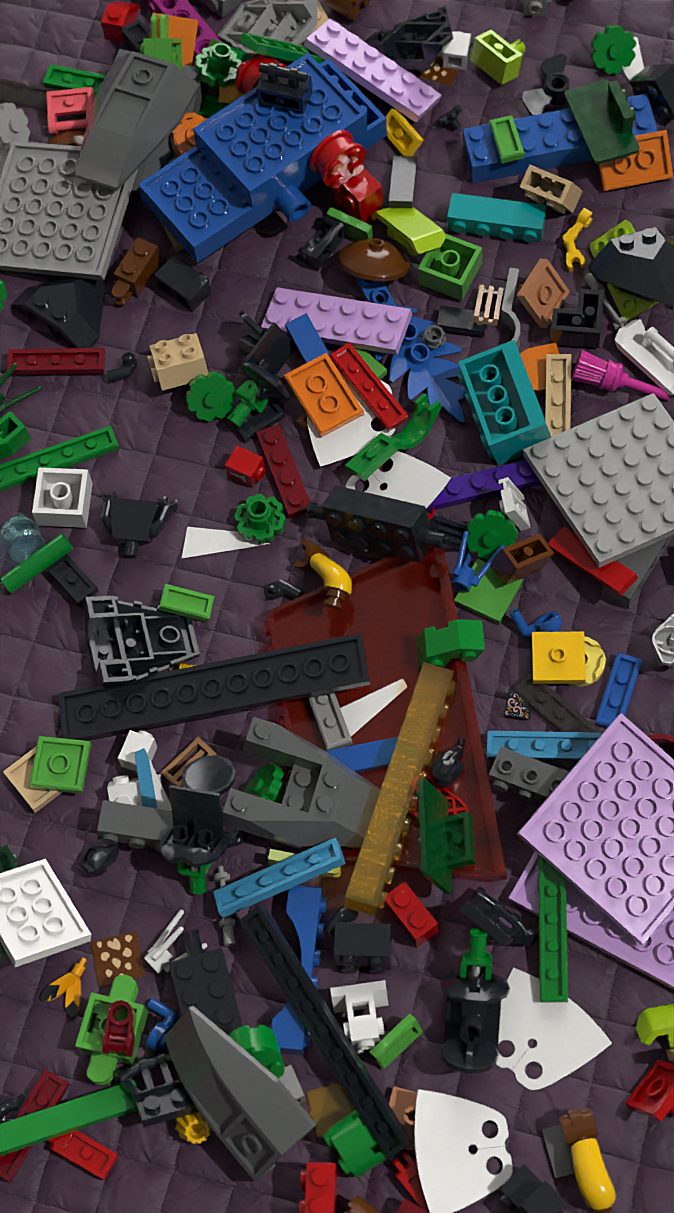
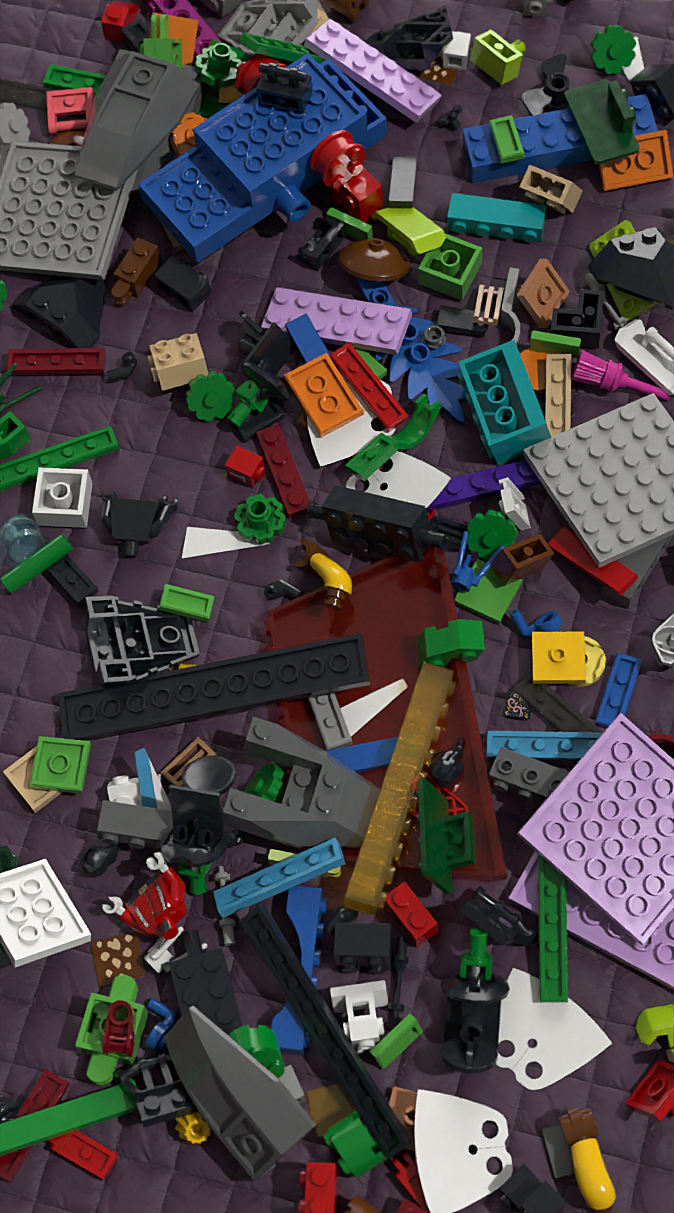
(71, 985): light orange piece -> none
(133, 743): white brick -> none
(156, 904): none -> red torso
(400, 961): none -> black piece
(402, 133): yellow plate -> none
(554, 344): none -> bright green tile
(573, 255): yellow piece -> none

